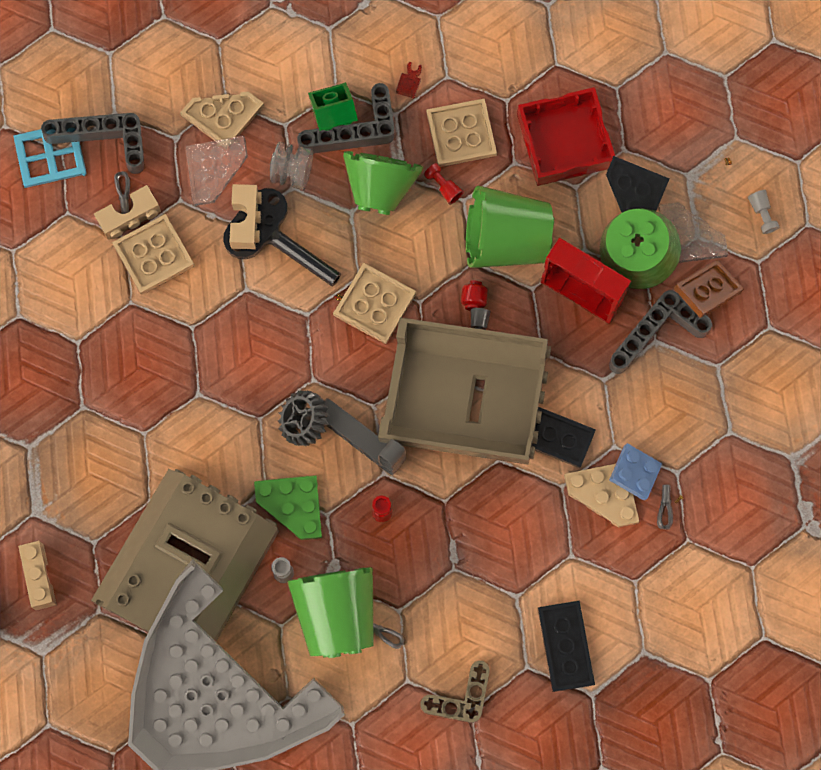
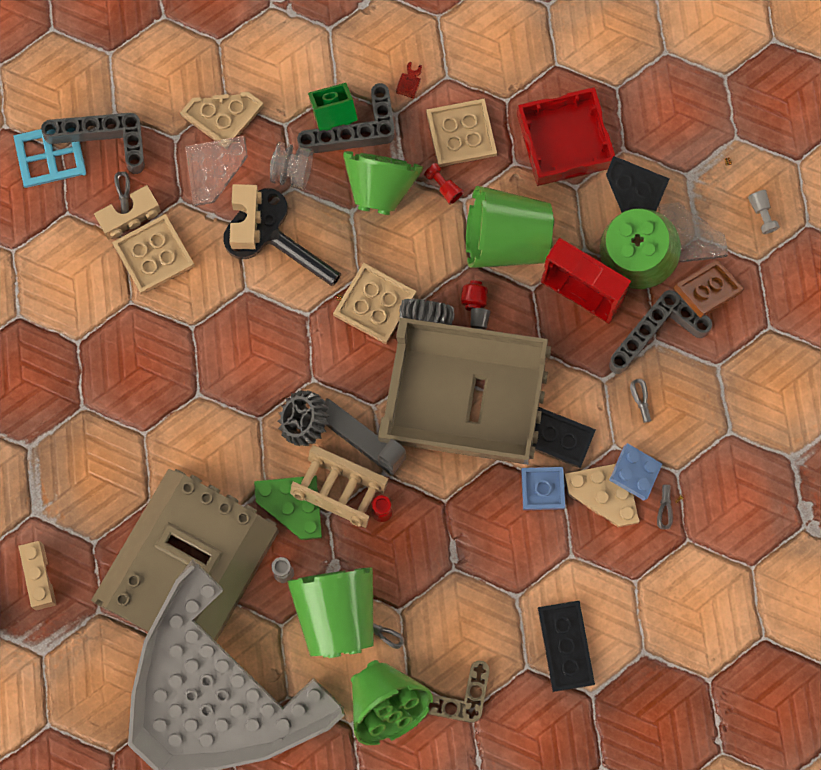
(348, 469): none -> tan fence
(386, 703): none -> bright green cone
(427, 311): none -> dark grey gear
(543, 488): none -> medium blue plate
(642, 405): none -> flat silver piece

